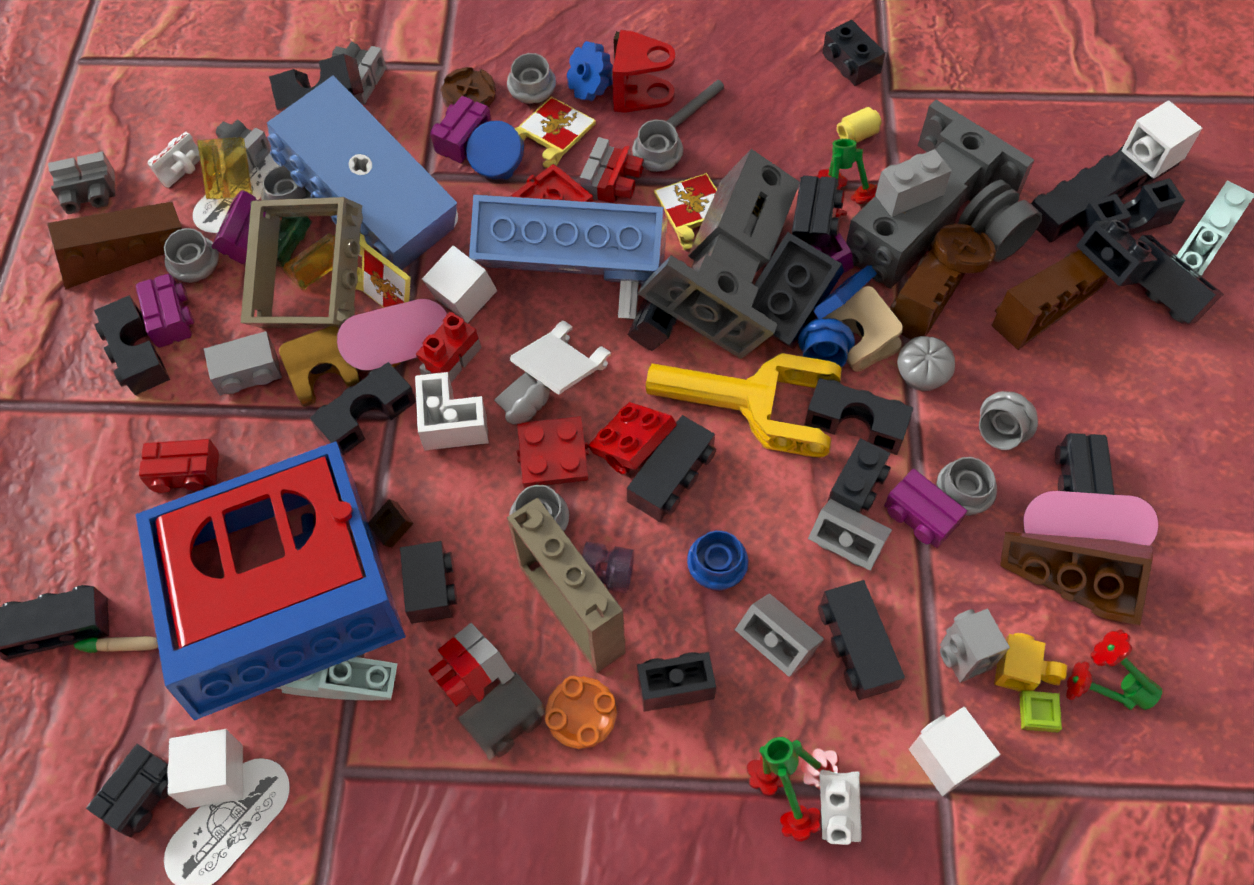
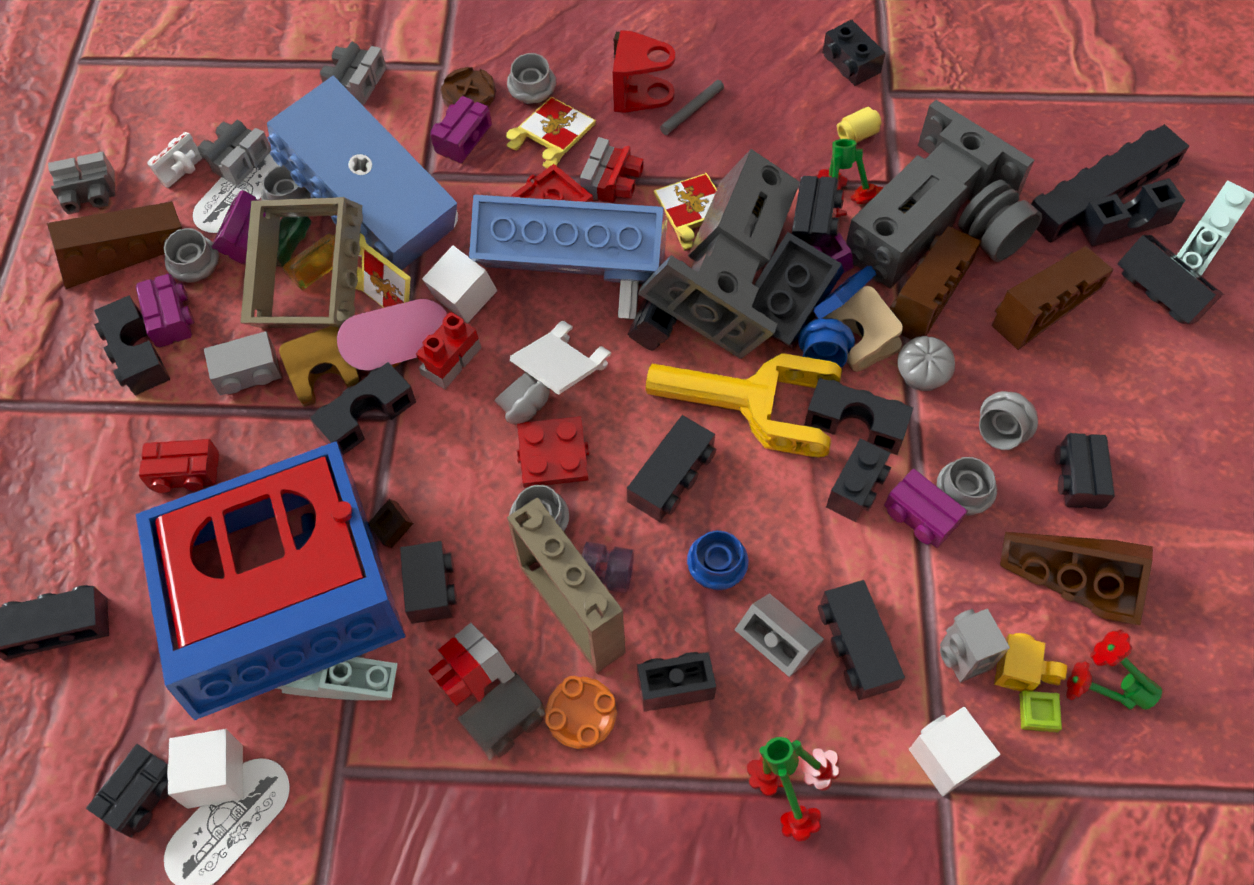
(94, 644): tan piece -> none
(224, 167): clear yellow panel -> none
(293, 84): black arch -> none
(446, 420): white brick -> none
(495, 150): blue tile -> none
(589, 71): blue plant -> none
(631, 436): red plate -> none
(658, 145): light grey piece -> none
(840, 807): white hips -> none
(849, 534): light grey brick -> none
(913, 182): light grey brick -> none
(963, 249): reddish brown tile -> none
(1092, 517): bright pink sticker -> none
(1117, 252): black brick -> none
(1161, 139): white head -> none

